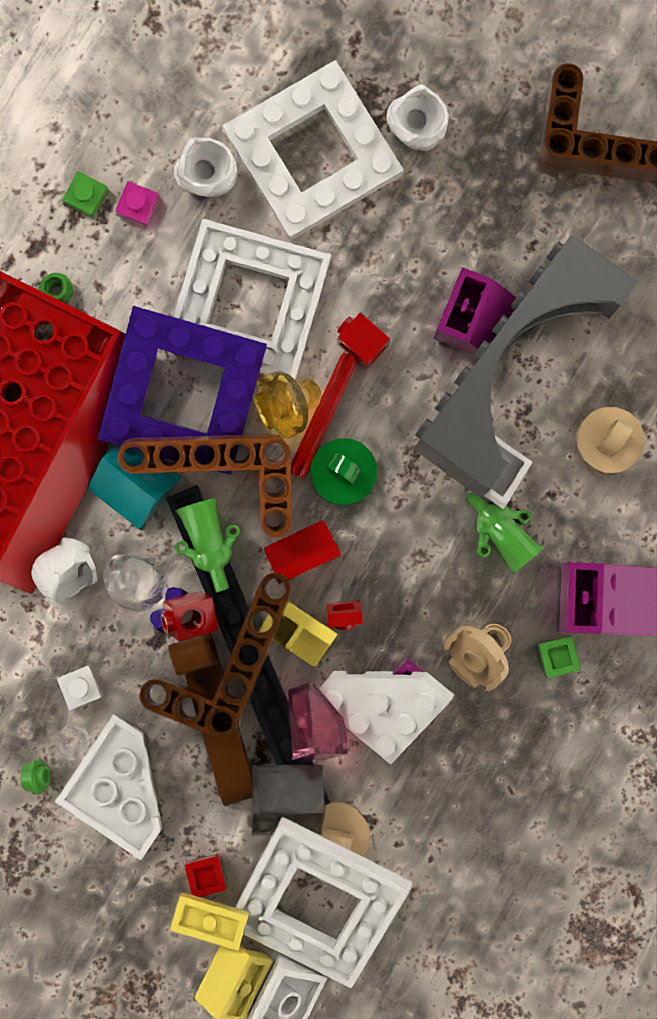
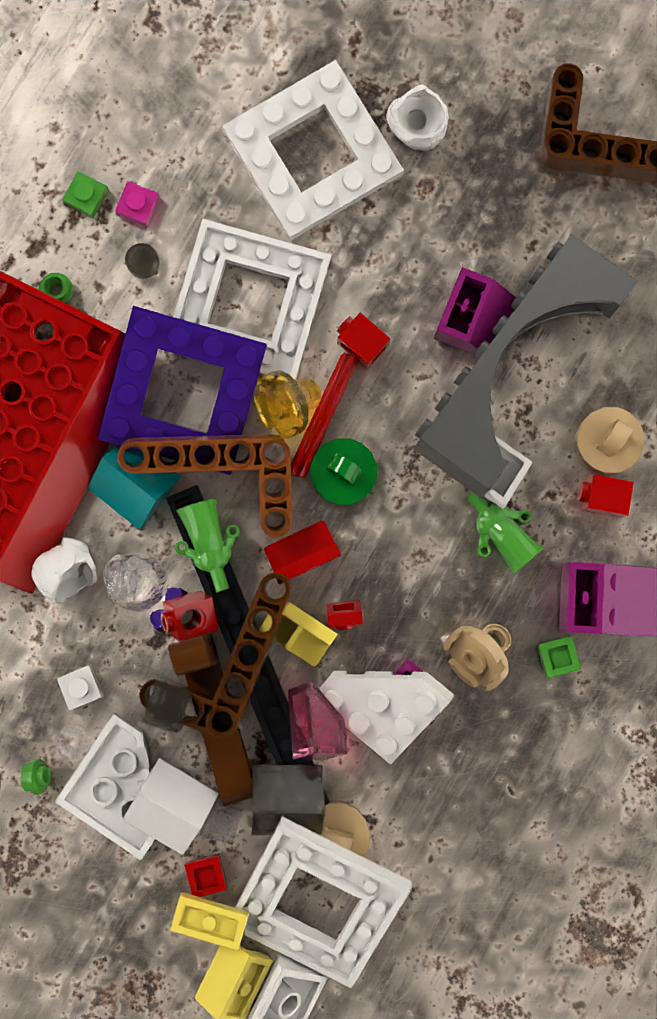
(142, 260): none -> clear smoke tile
(167, 706): none -> clear smoke panel
(171, 806): none -> white slope
(207, 170): white hair -> none
(606, 495): none -> red brick

